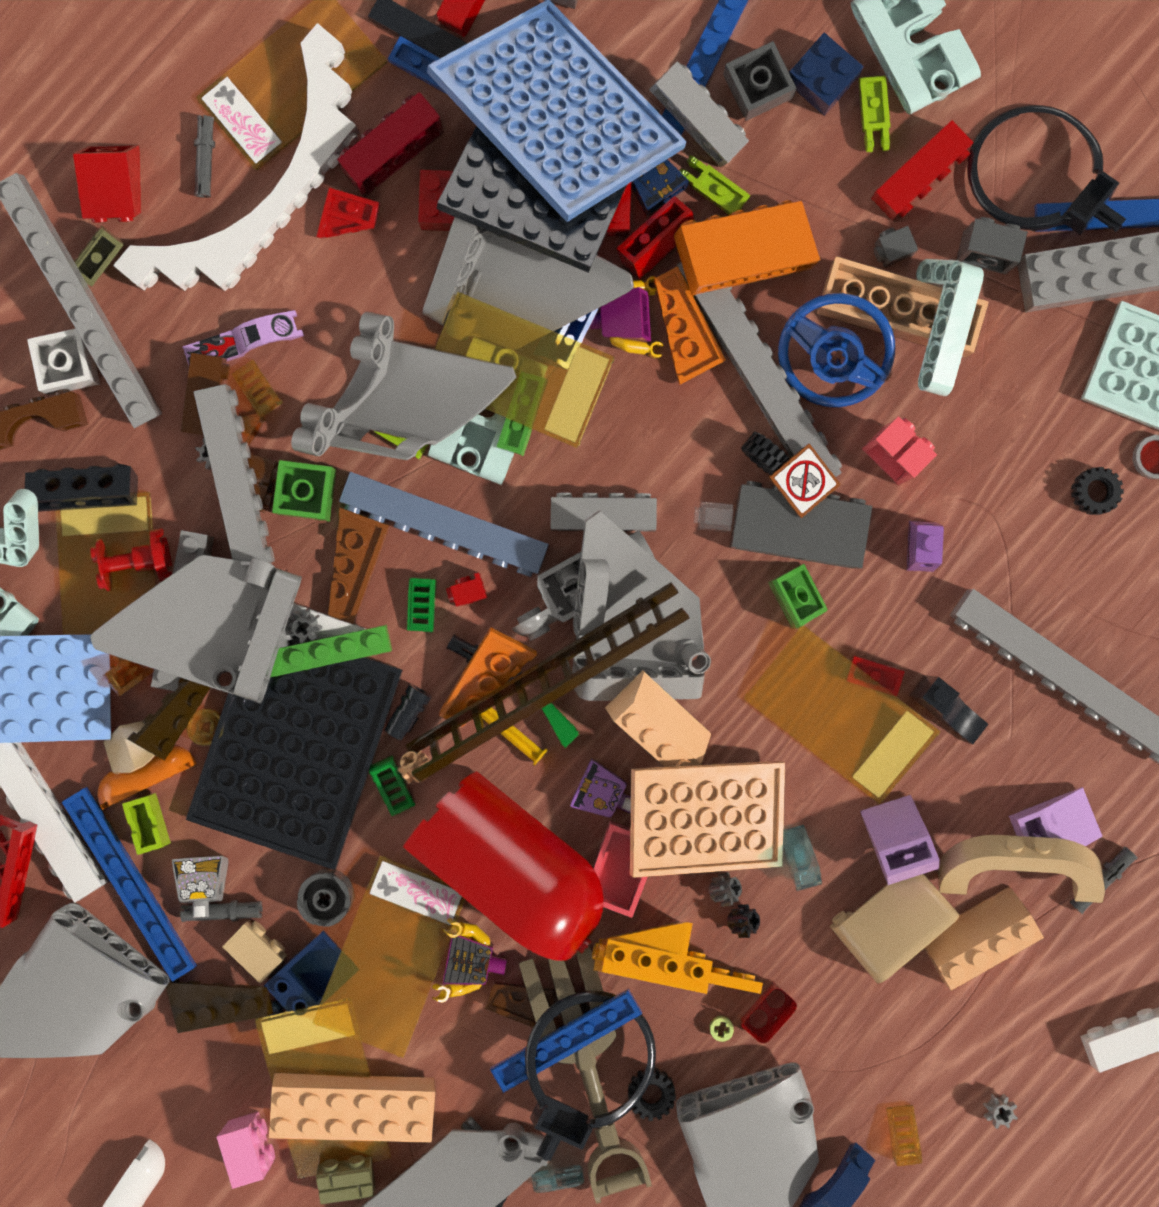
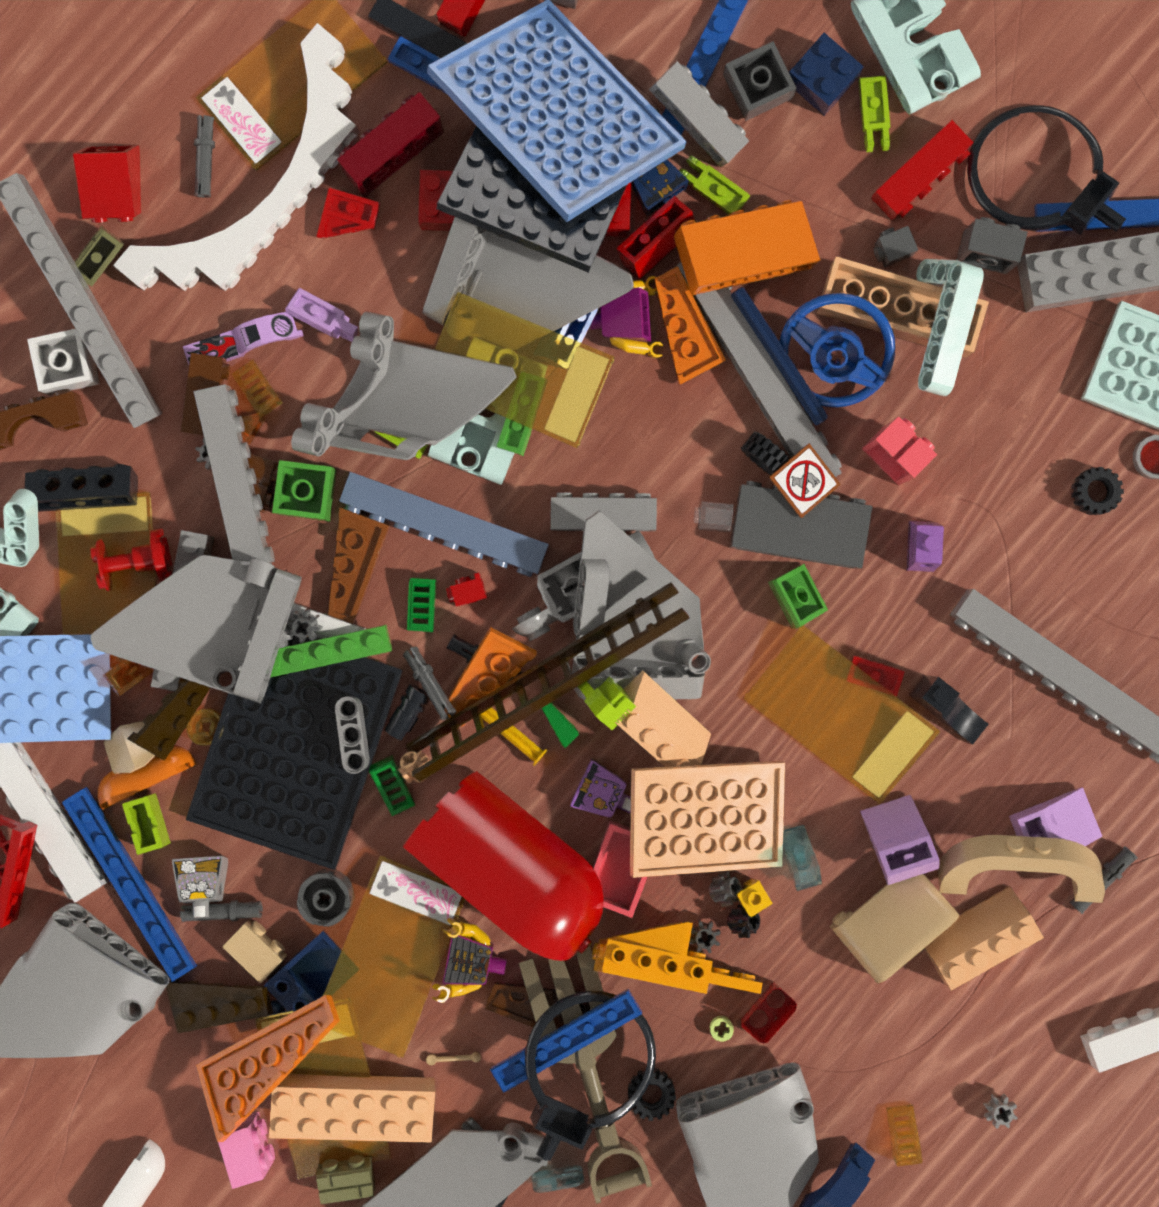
(252, 1068): none -> orange wing
(321, 315): none -> lavender hinge
(349, 747): none -> light grey beam
(424, 675): none -> dark grey pin
(432, 1058): none -> tan hinge
(608, 701): none -> lime piece
(711, 938): none -> dark grey gear
(753, 897): none -> yellow bracket
(779, 356): none -> dark blue axle

